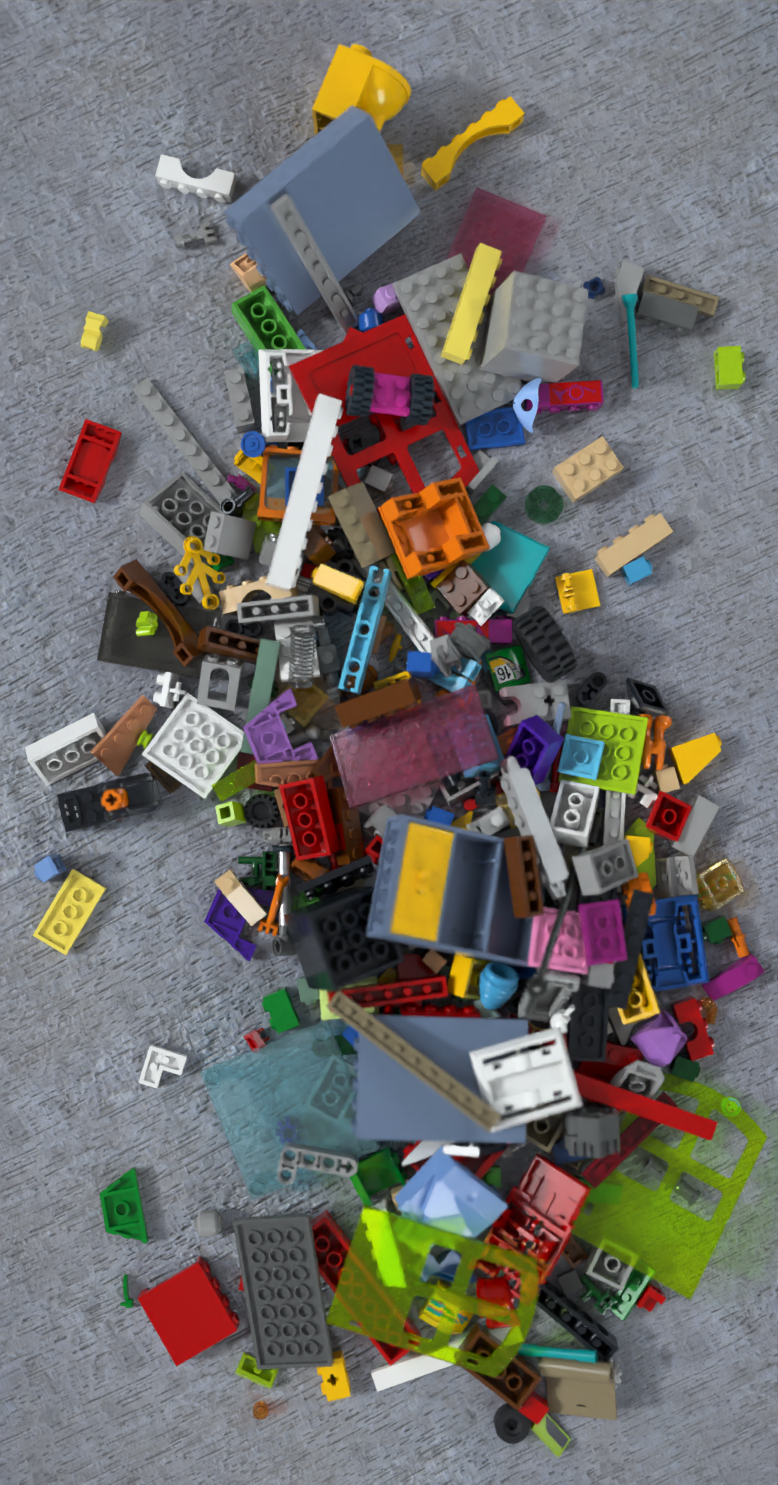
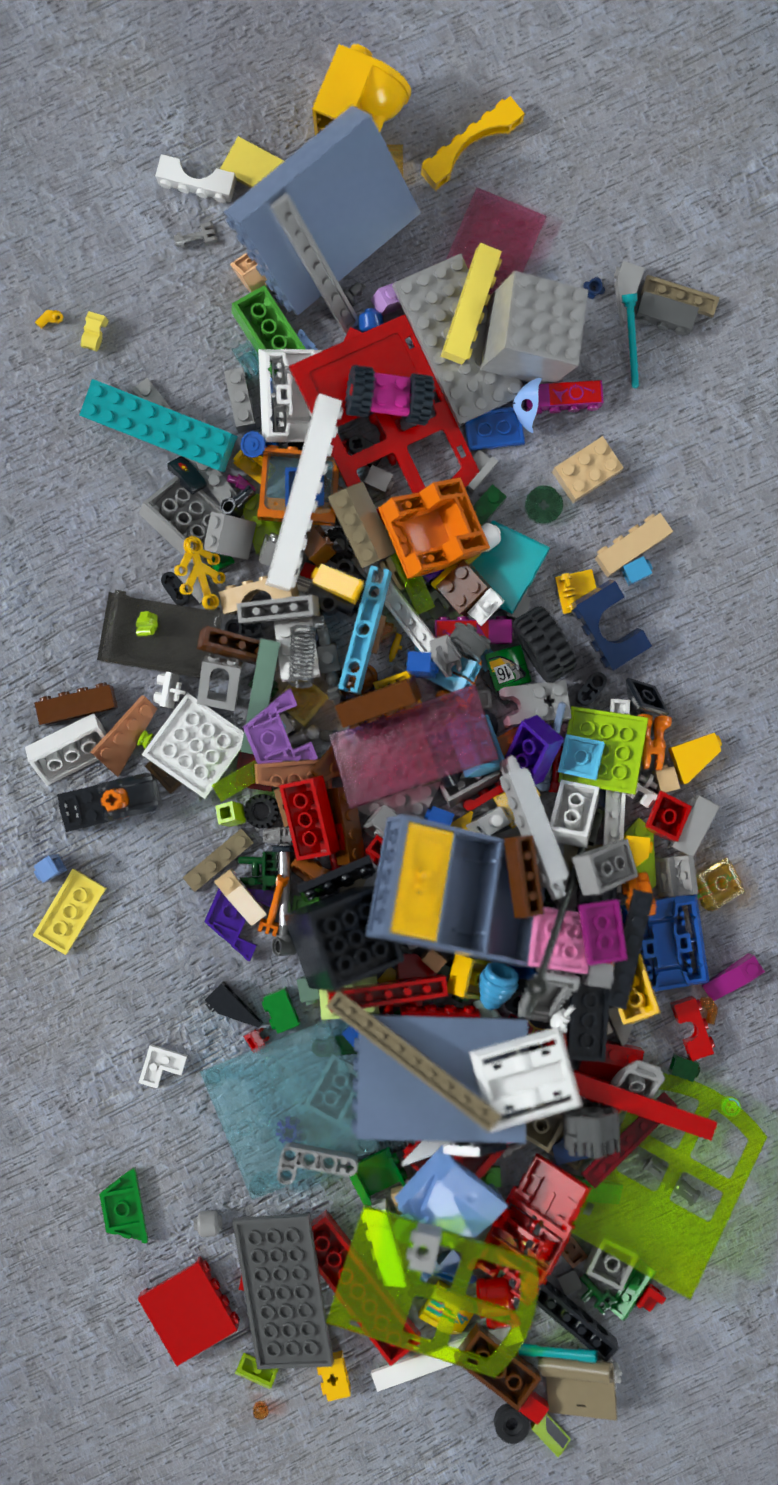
(49, 316): none -> yellow arm
(75, 705): none -> reddish brown brick
(90, 461): red slope -> none
(128, 1302): green piece -> none
(136, 580): reddish brown arch -> none
(158, 425): none -> teal brick
(188, 474): none -> black slope
(218, 860): none -> dark tan plate
(228, 1004): none -> black slope
(249, 162): none -> light yellow tile
(420, 1258): none -> light grey brick
(485, 792): black pin -> none
(589, 610): none -> dark blue arch
(659, 1039): medium lavender piece -> none
(716, 930): dark green brick -> none
(728, 367): lime brick -> none
(738, 937): orange pin -> none

